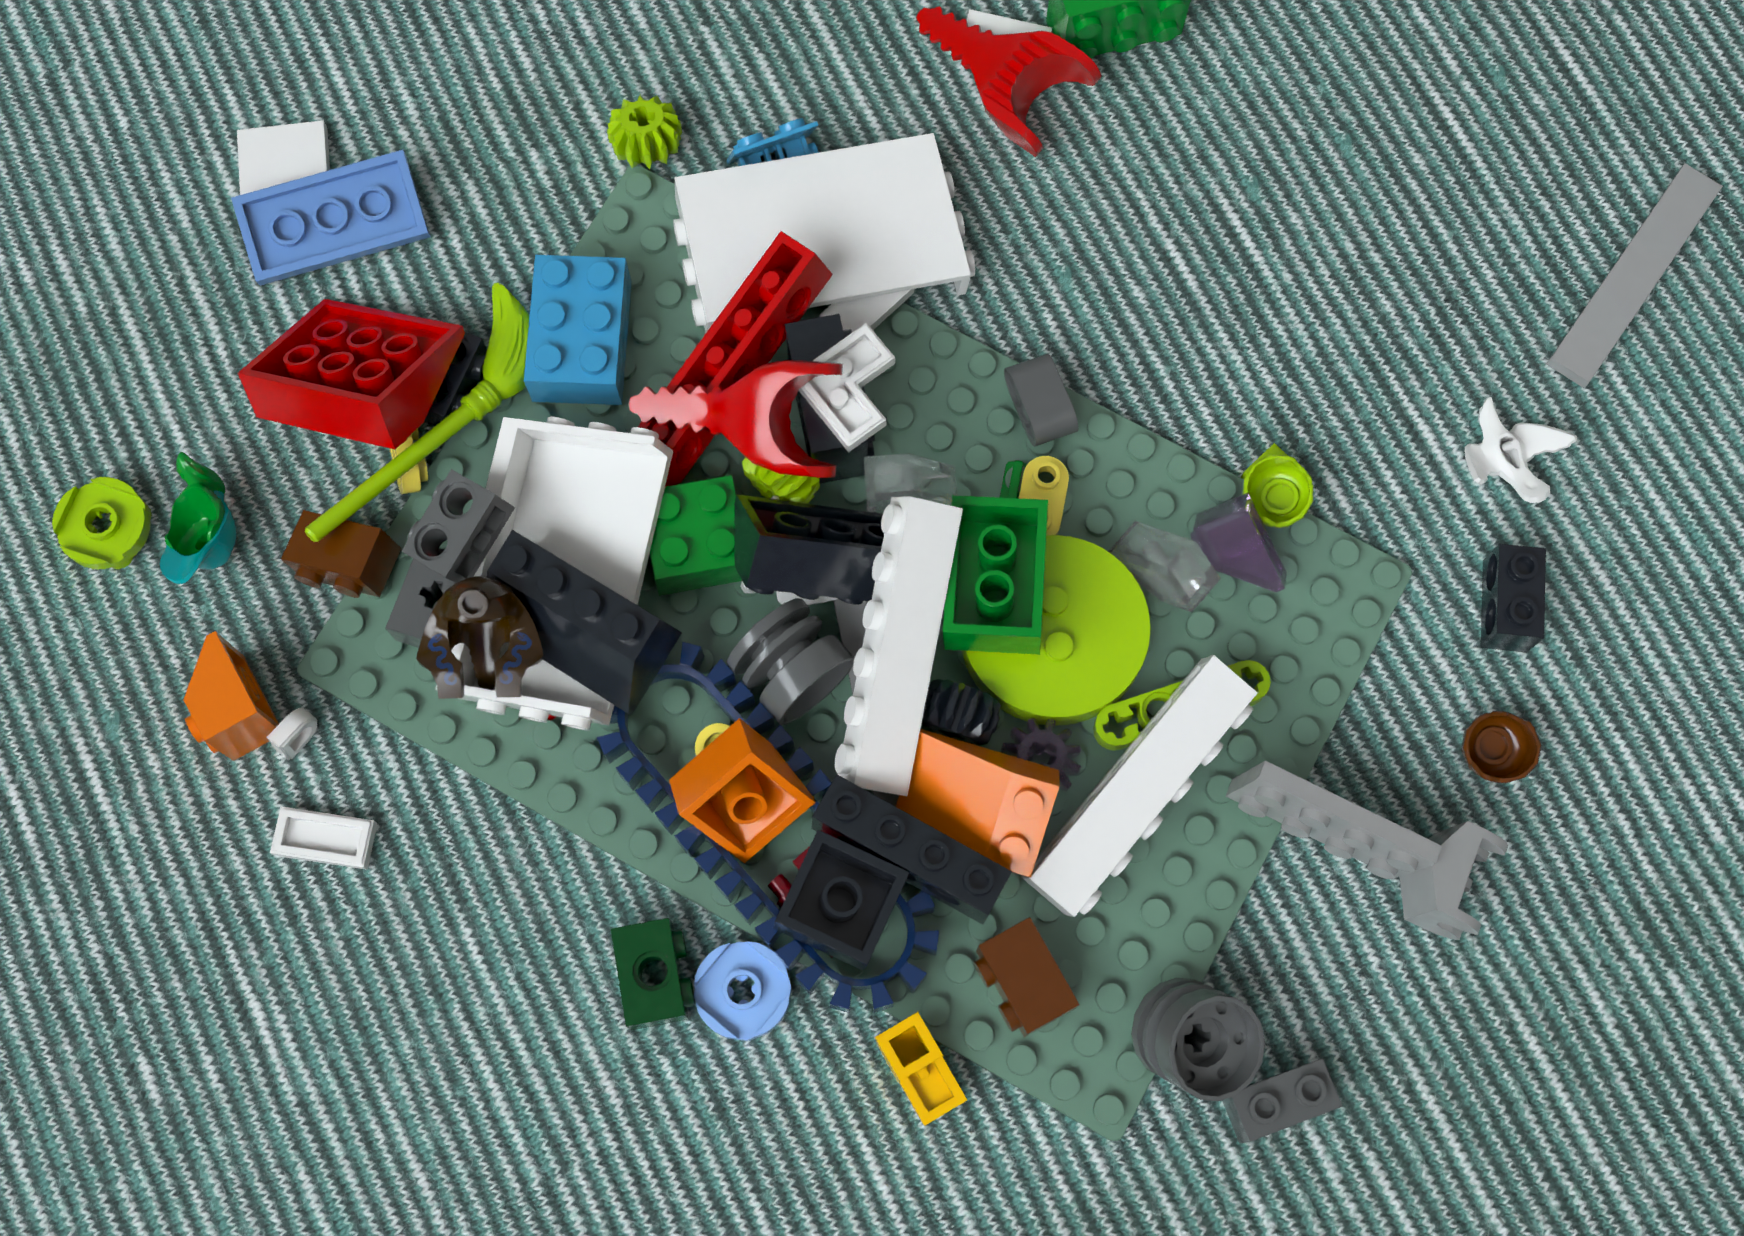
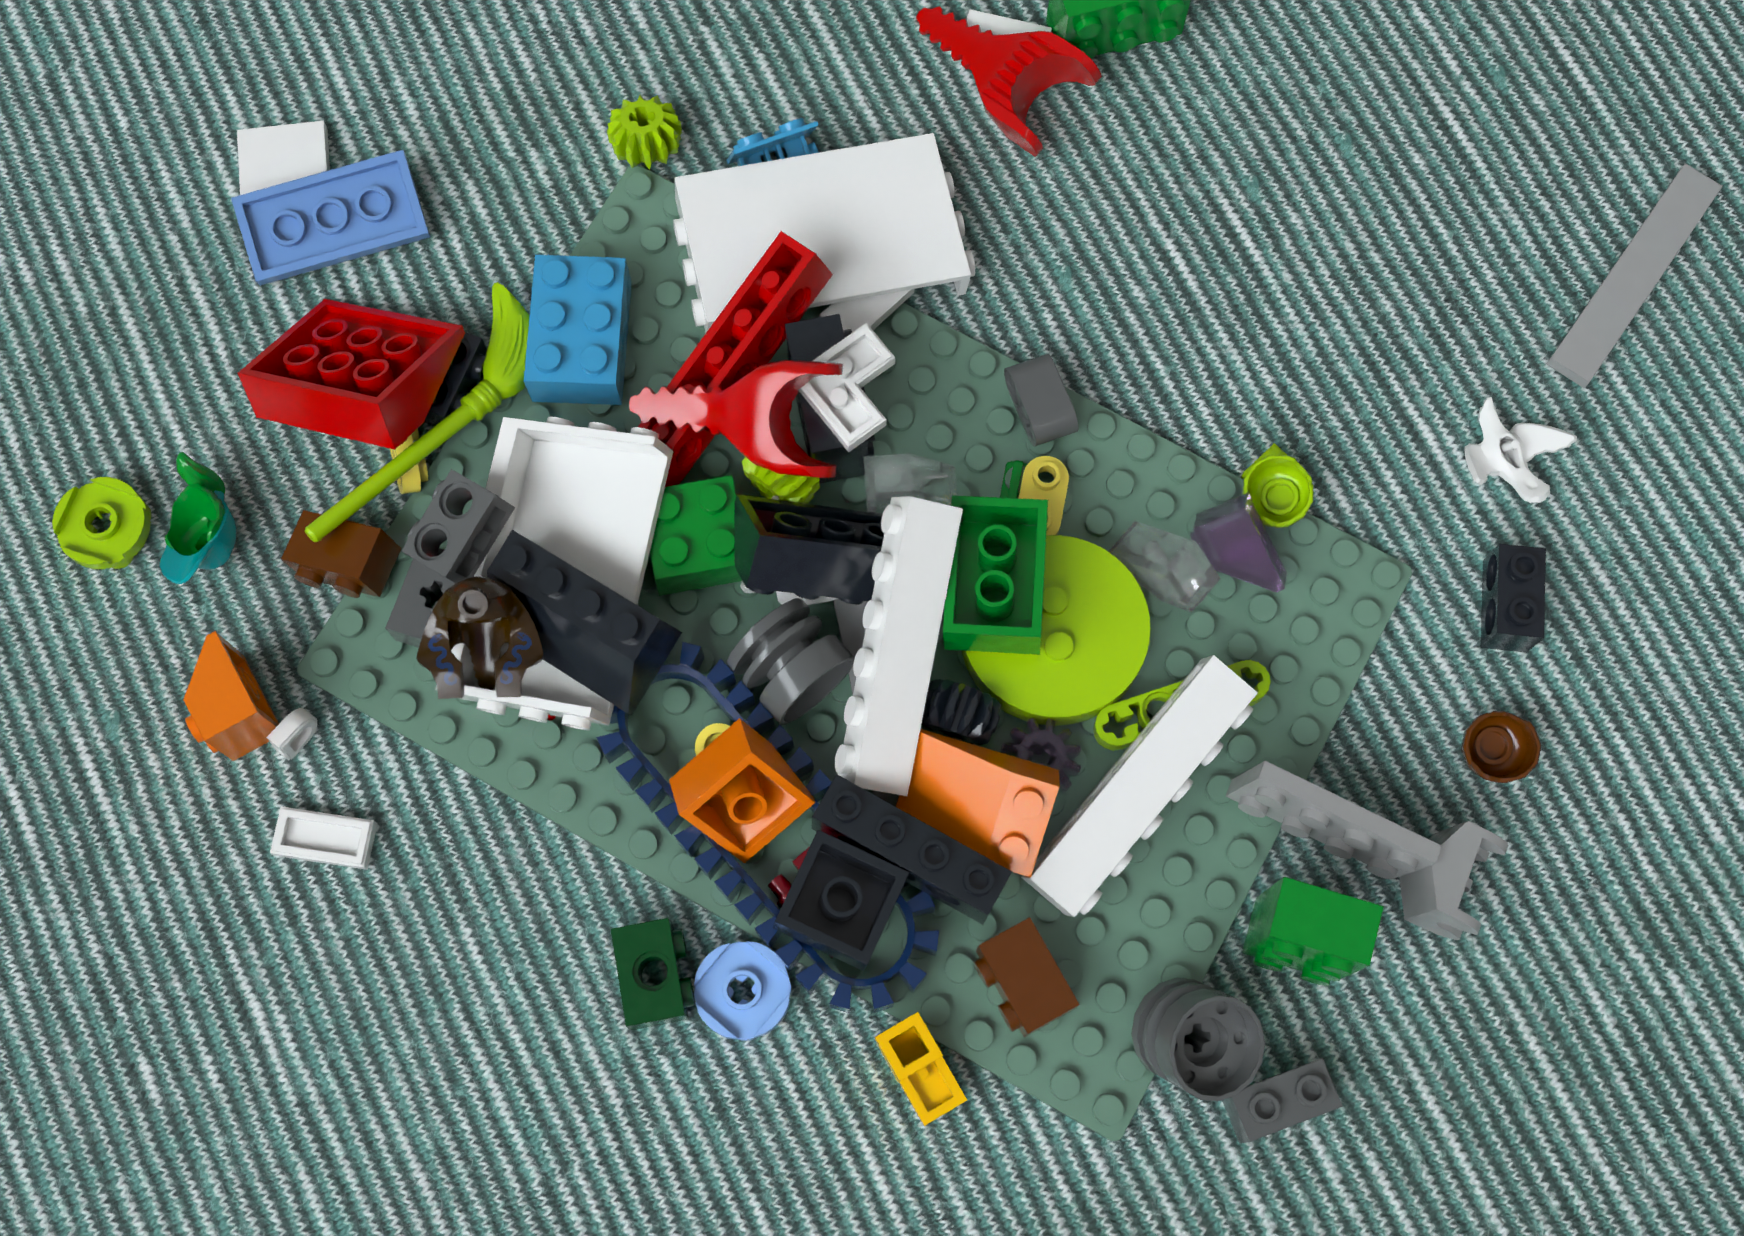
(1312, 931): none -> green brick

